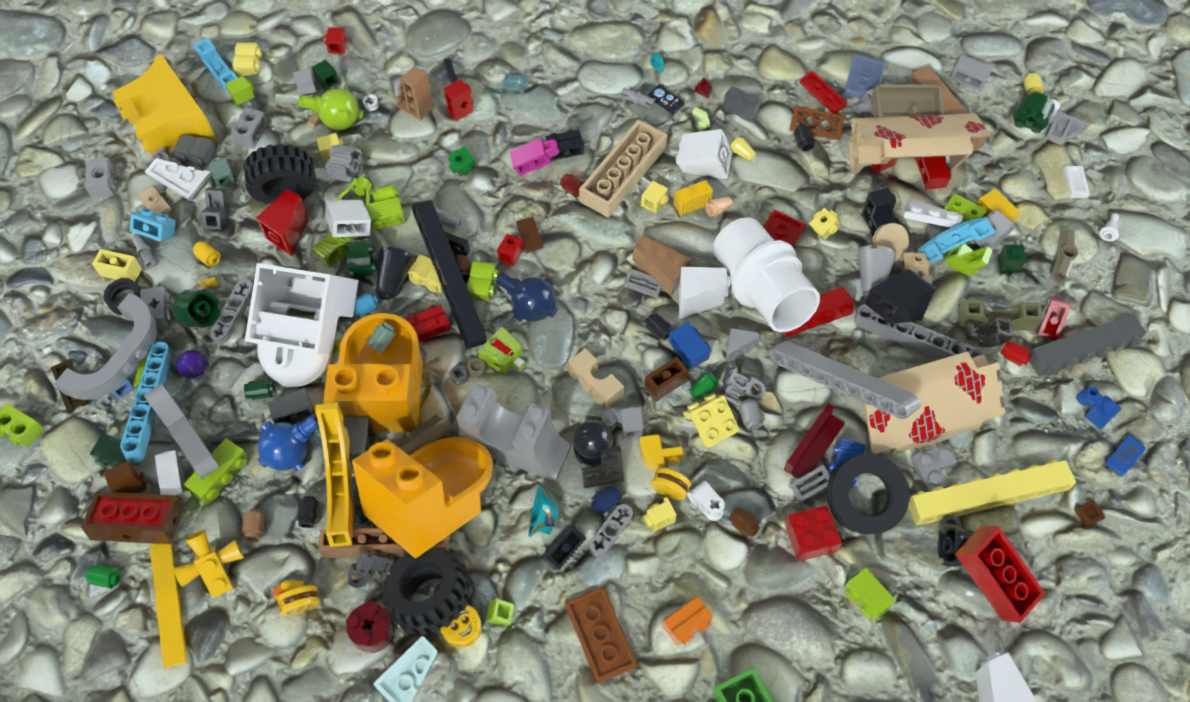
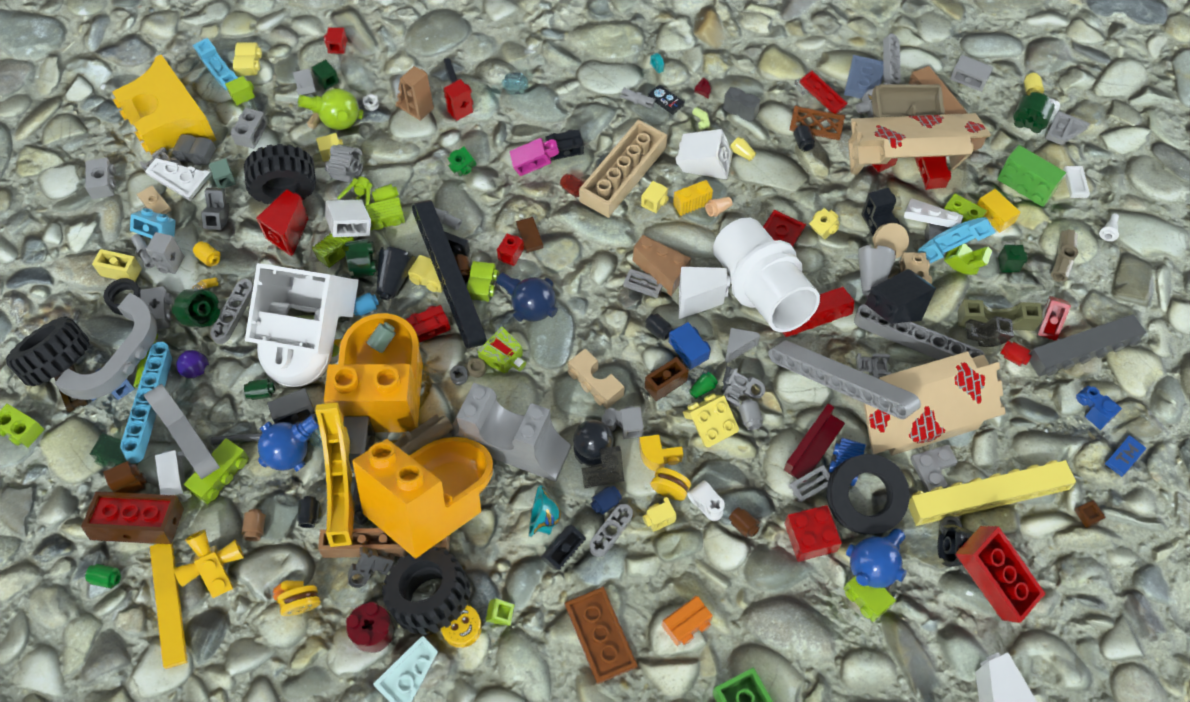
(48, 351): none -> black tyre
(165, 253): none -> light grey brick
(873, 364): none -> light grey piece
(878, 560): none -> blue piece
(891, 59): none -> light grey beam
(1003, 229): light grey brick -> none
(1031, 175): none -> bright green brick

